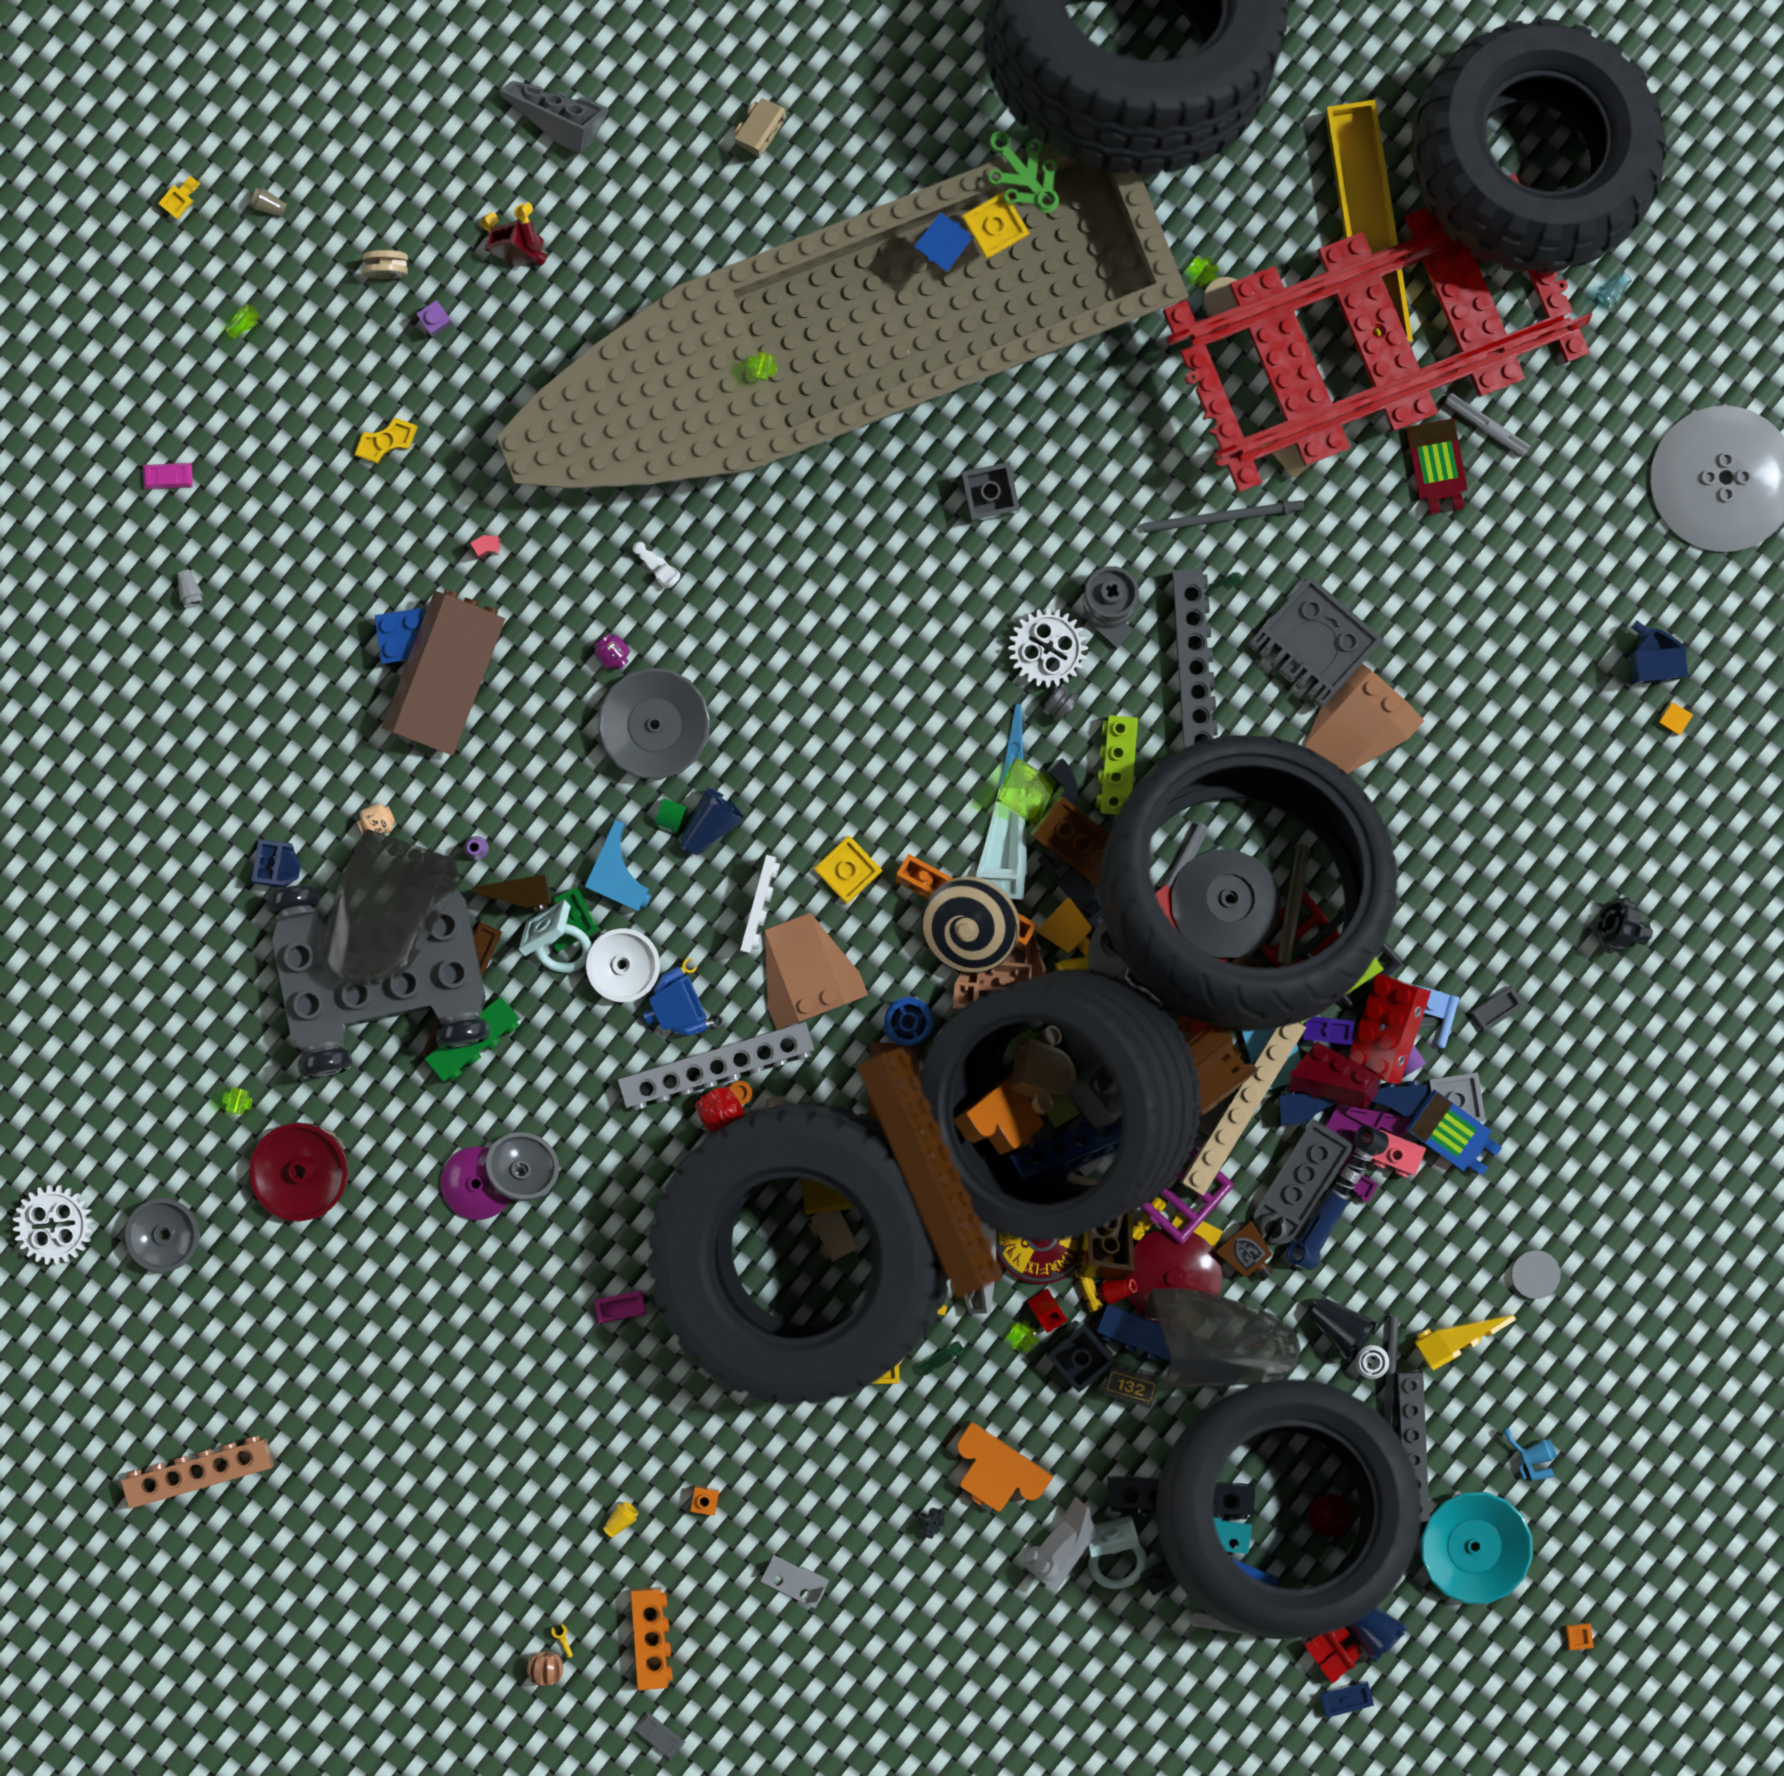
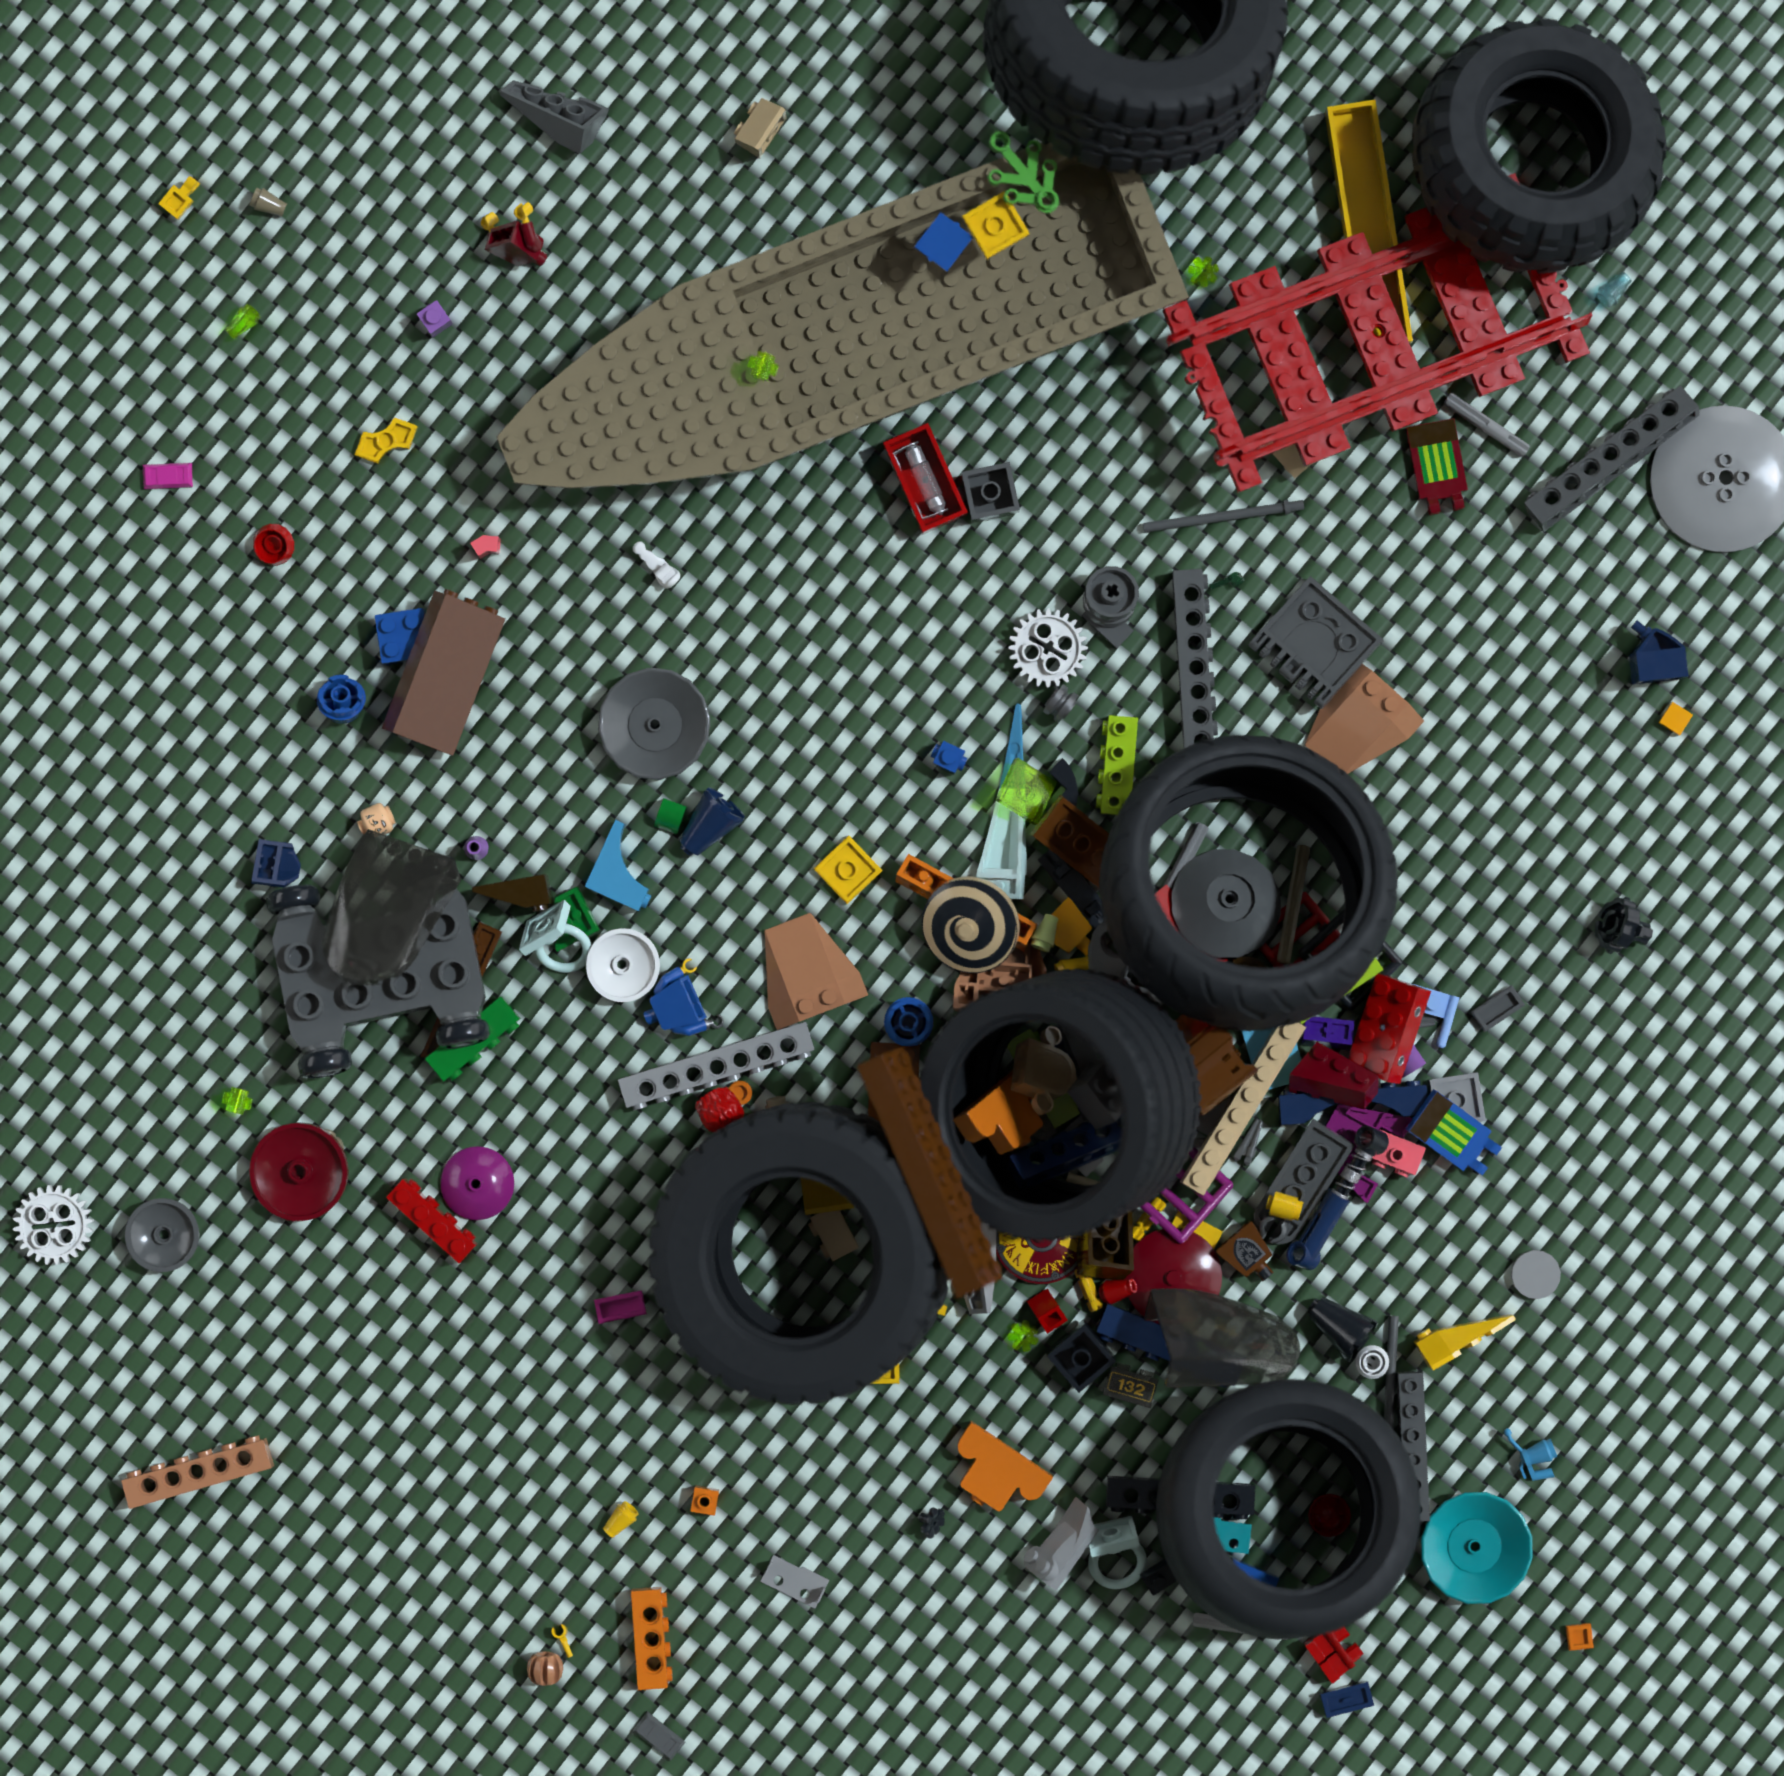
(189, 590): light grey cone -> none
(273, 544): none -> red hat
(341, 699): none -> blue cone
(385, 264): tan head -> none
(432, 1220): none -> red brick
(527, 1155): dark grey dish -> none
(612, 651): magenta head -> none
(763, 894): white plate -> none
(925, 478): none -> red piece
(941, 1358): clear green axle -> none
(949, 757): none -> blue brick
(1045, 933): none -> yellowish green cone
(1218, 297): tan head -> none
(1248, 1145): none -> dark grey piece
(1284, 1206): none -> yellow brick
(1378, 1632): dark blue cone -> none
(1608, 470): none -> dark grey brick

